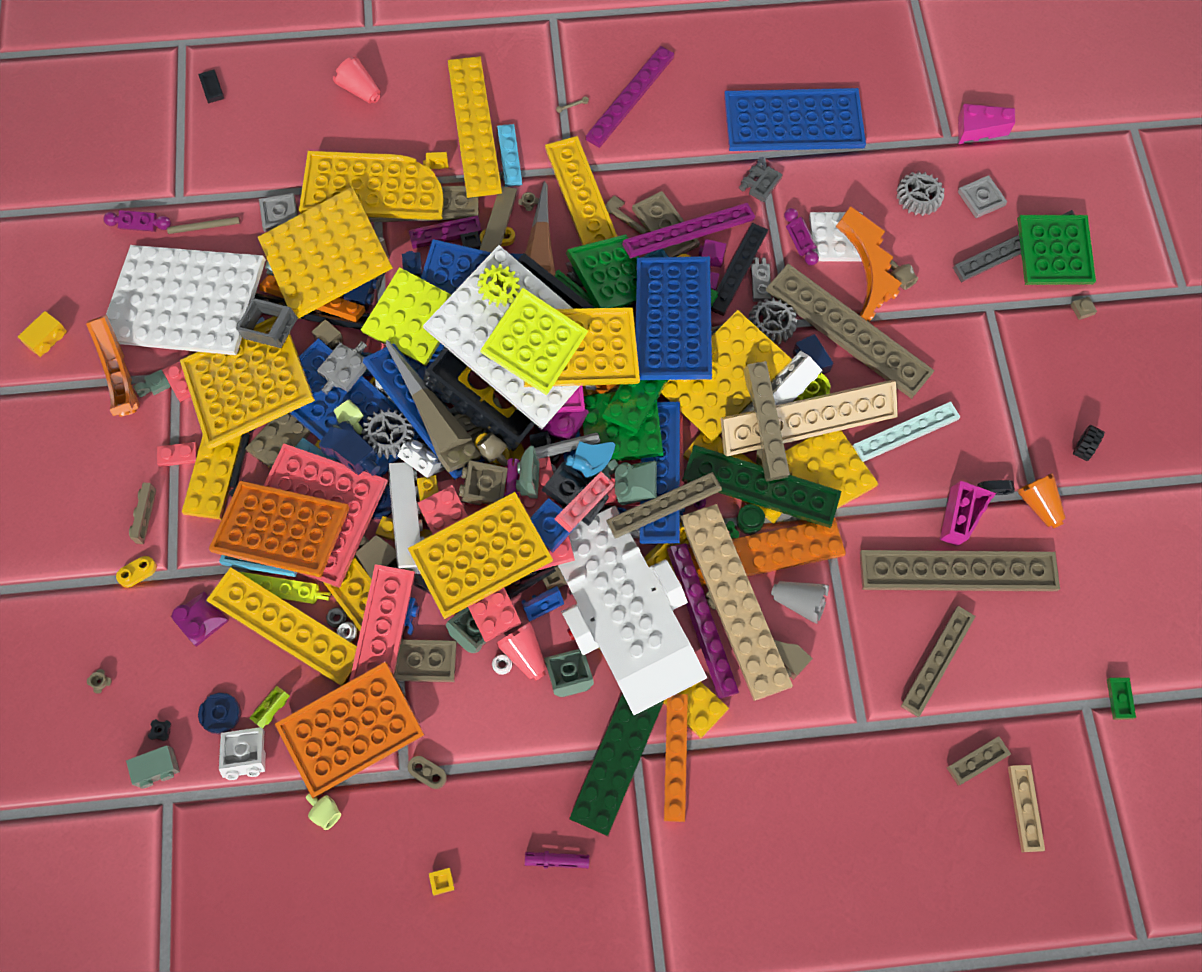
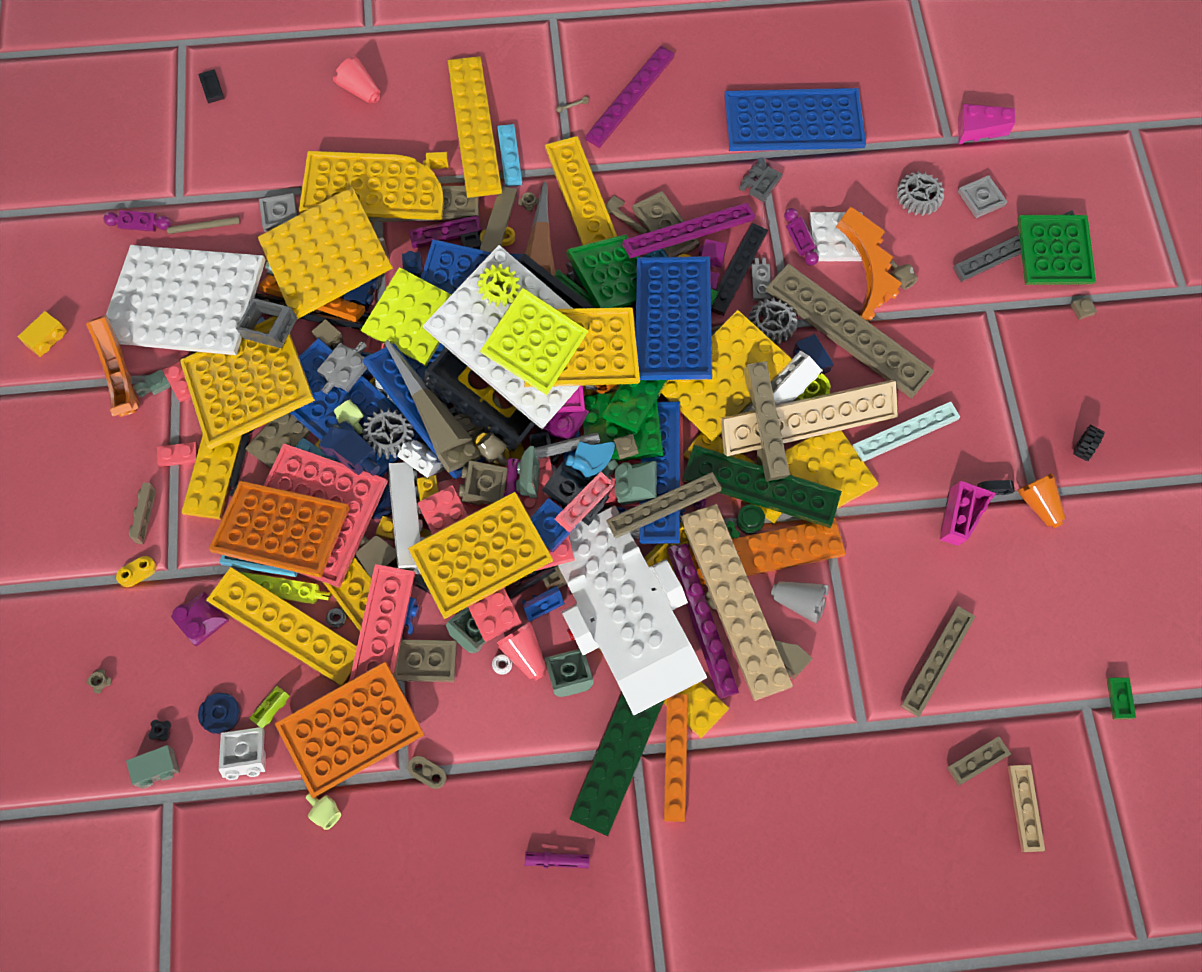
(342, 629): white plate -> none
(441, 881): yellow plate -> none
(626, 446): none -> dark tan plate
(959, 570): dark tan plate -> none

